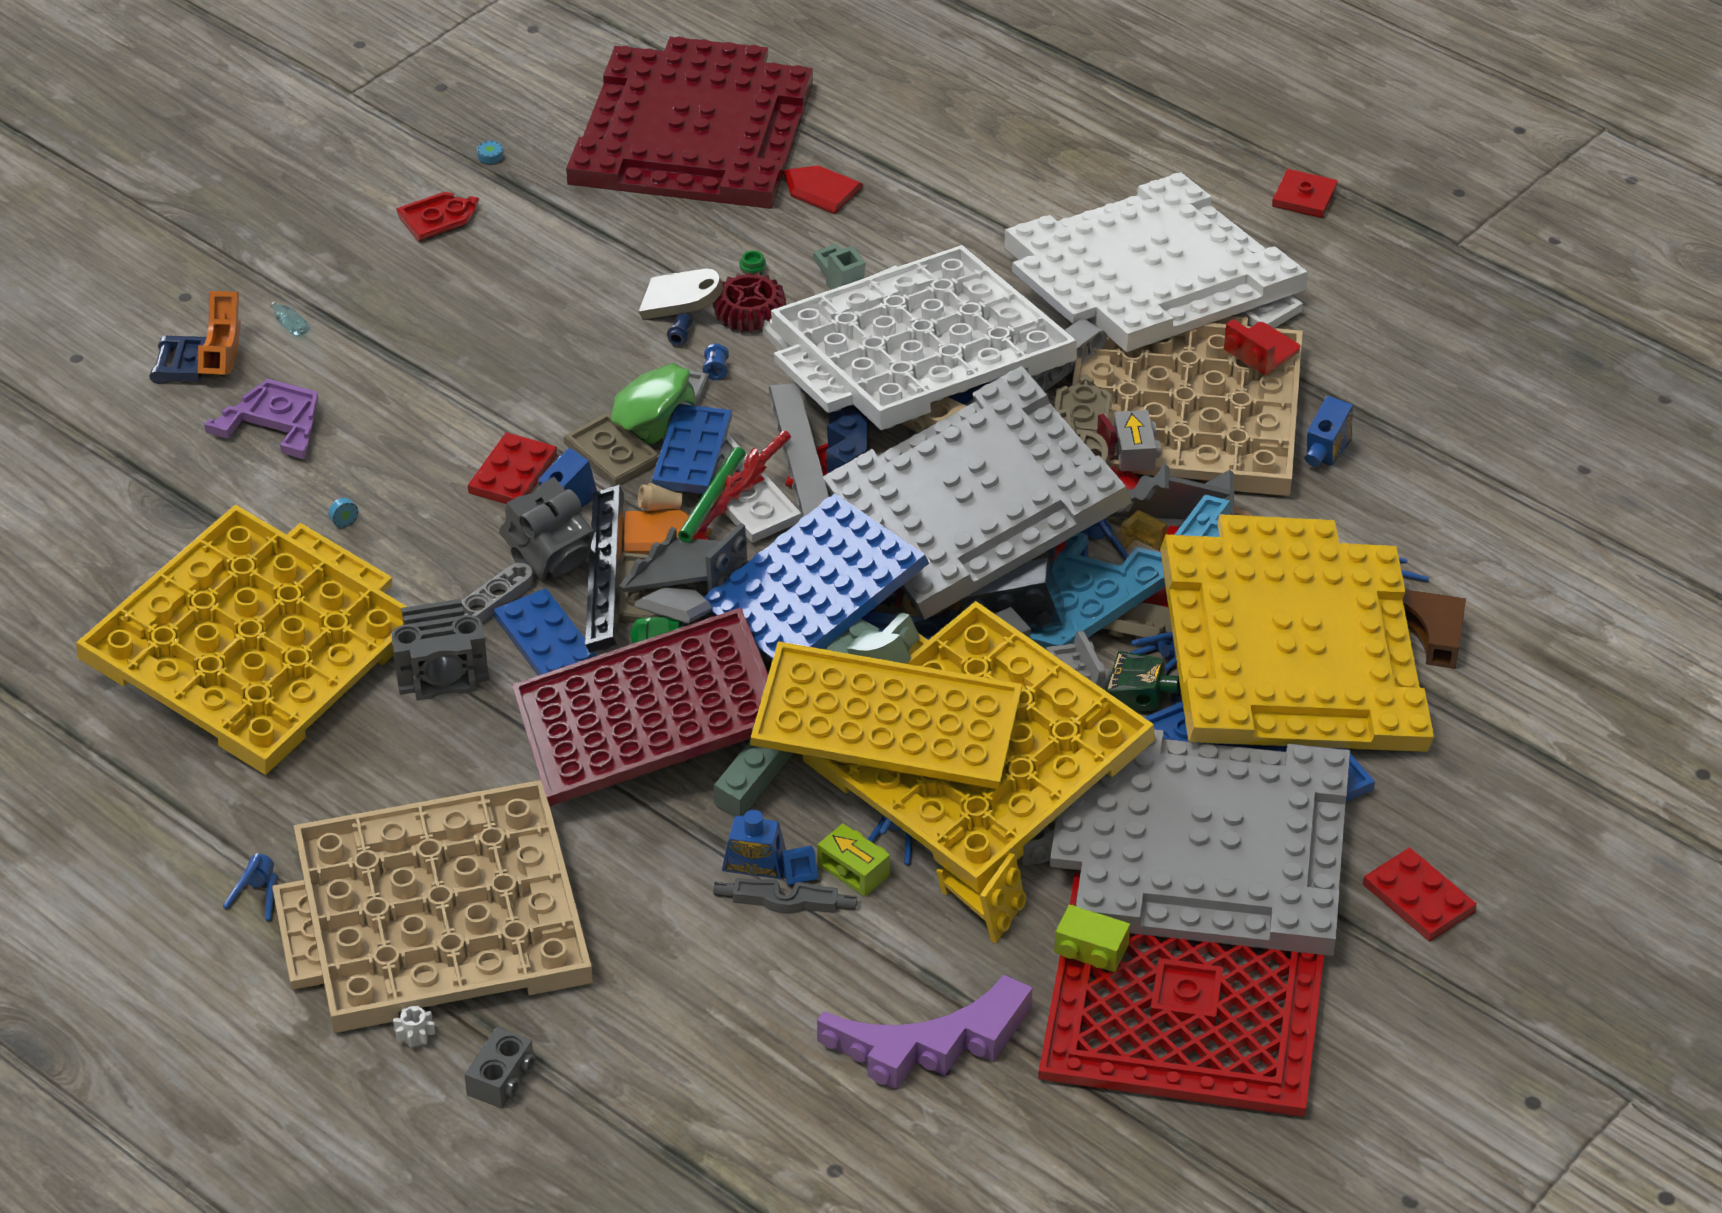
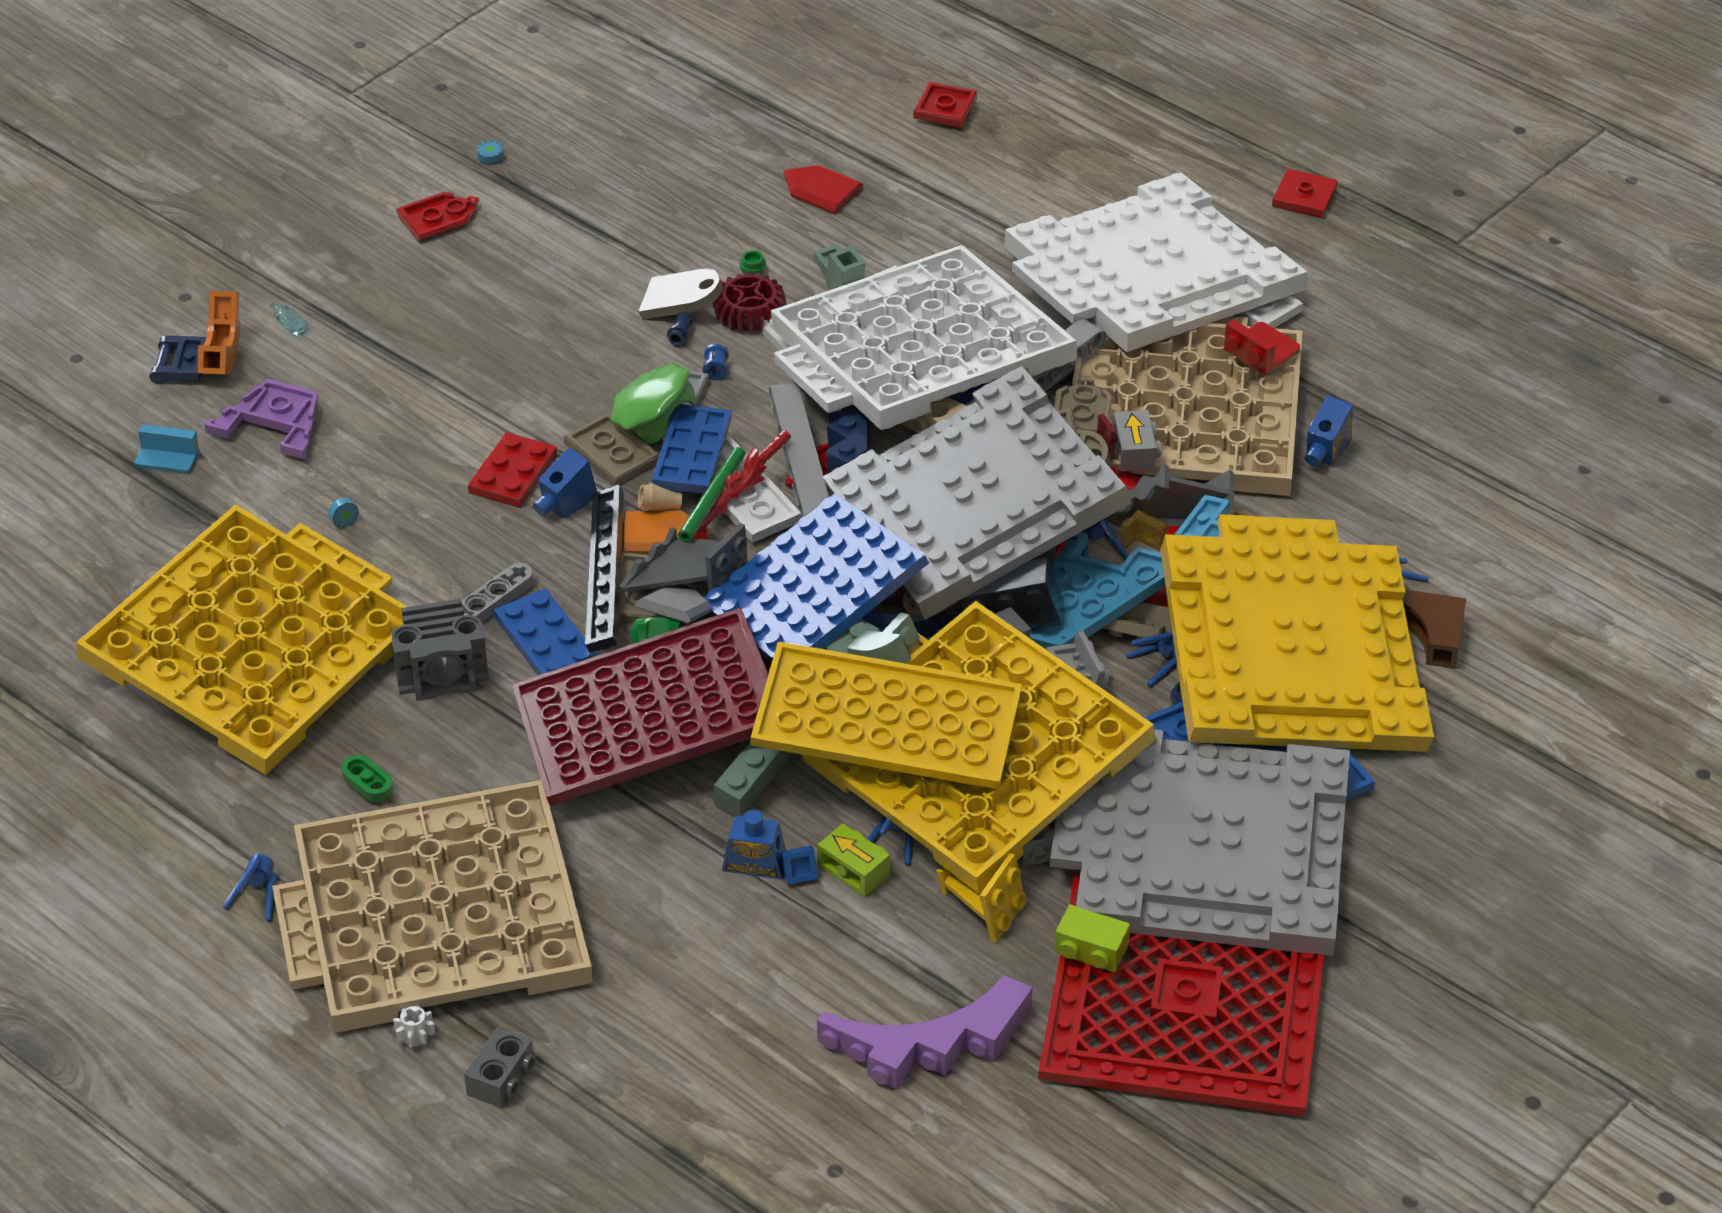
(167, 449): none -> dark azure panel
(372, 780): none -> green plate
(547, 531): dark grey piece -> none
(693, 123): dark red plate -> none
(767, 893): dark grey piece -> none
(945, 104): none -> red plate
(1141, 681): dark green torso -> none
(1419, 894): red plate -> none

